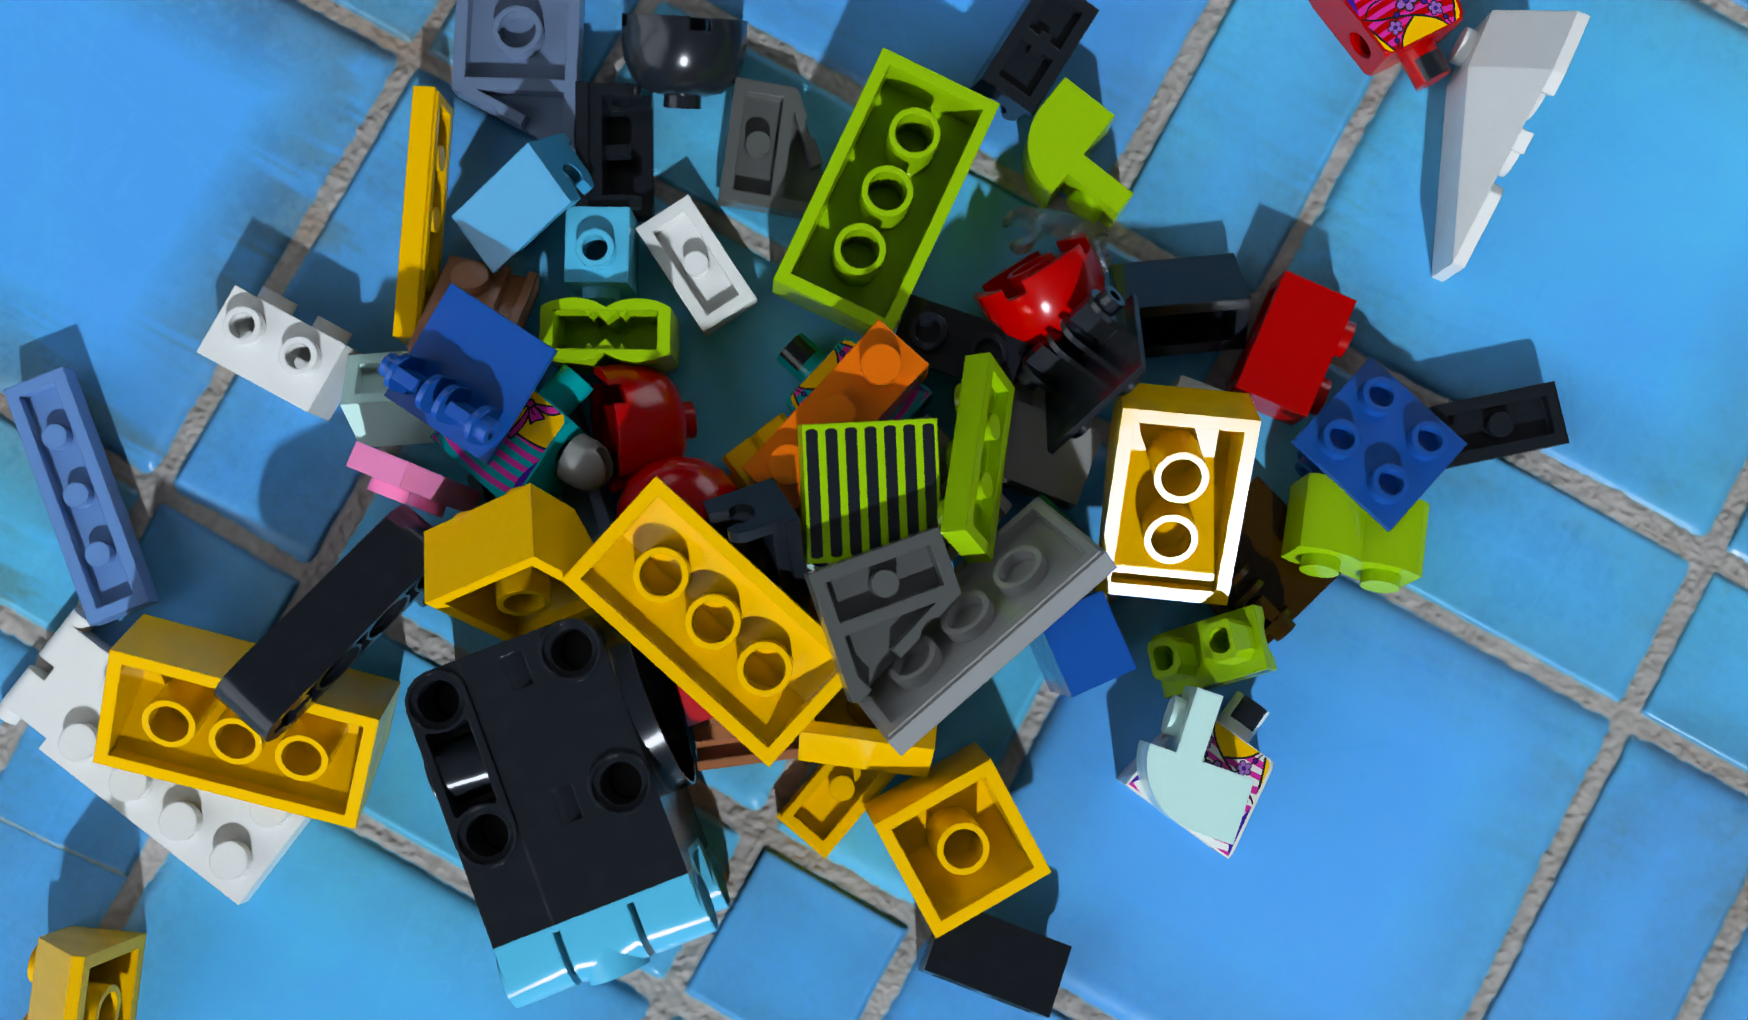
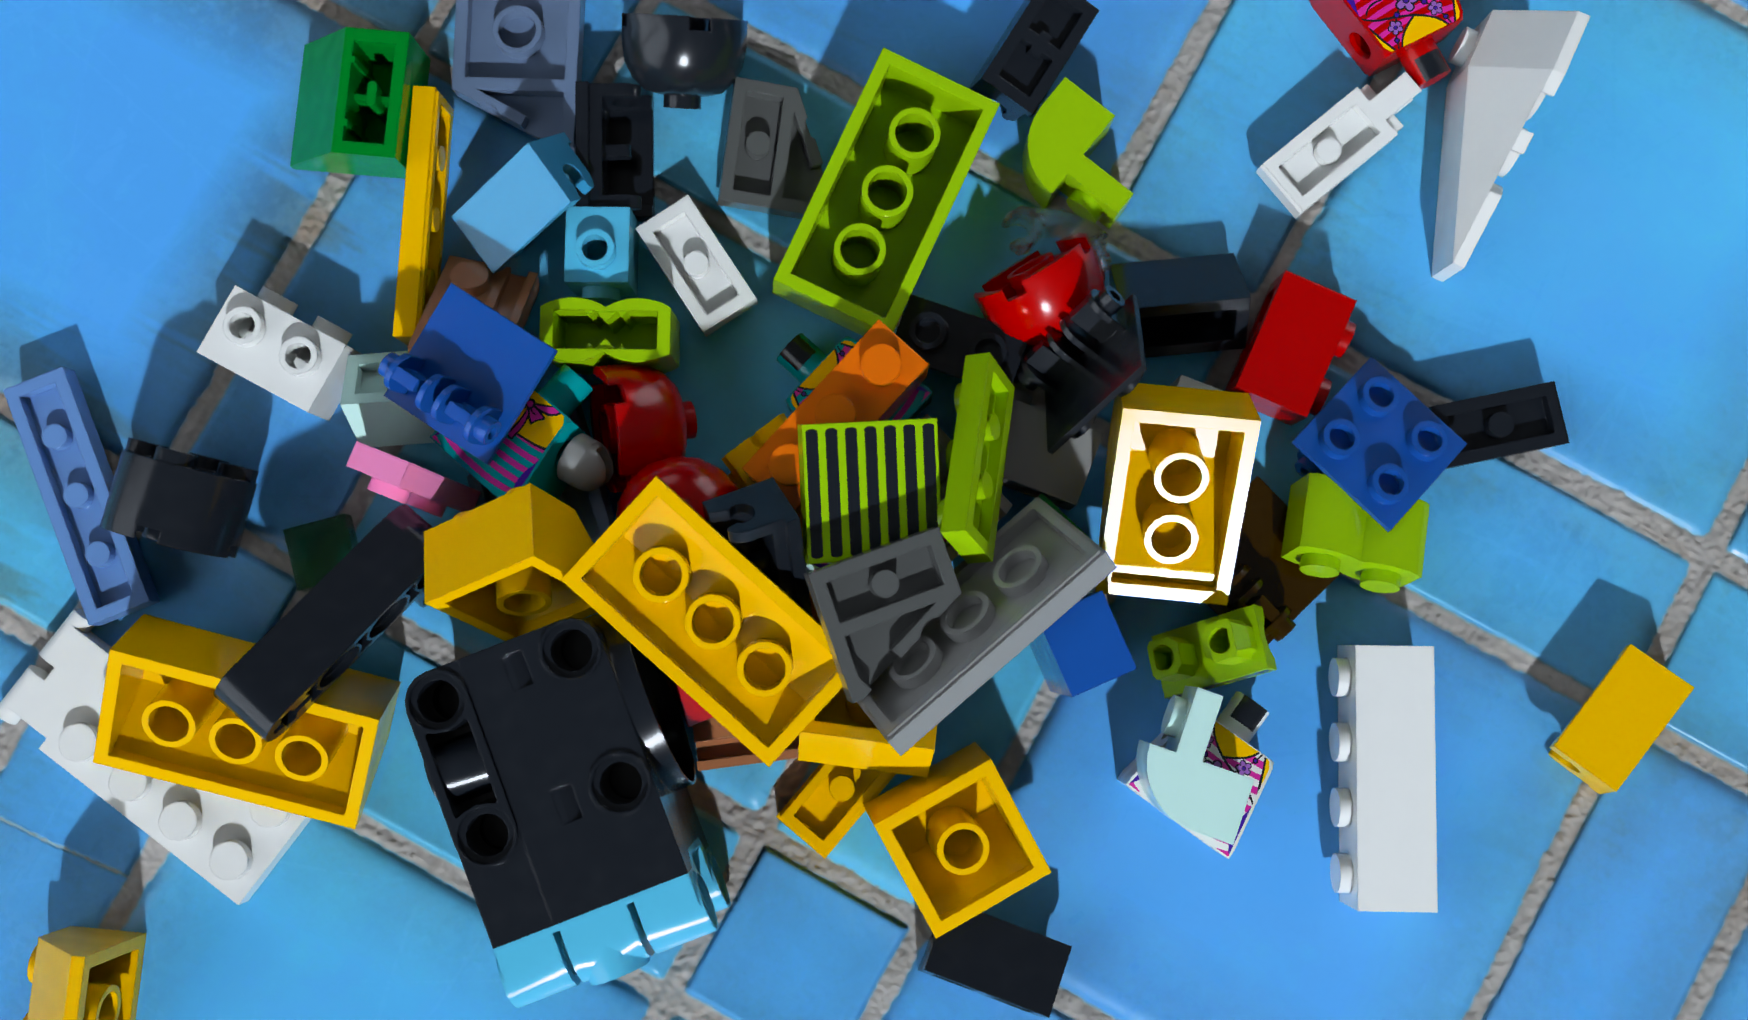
(180, 499): none -> black brick
(318, 548): none -> clear green tile
(357, 102): none -> green slope
(1336, 144): none -> white hinge
(1384, 778): none -> white brick
(1620, 720): none -> yellow hinge

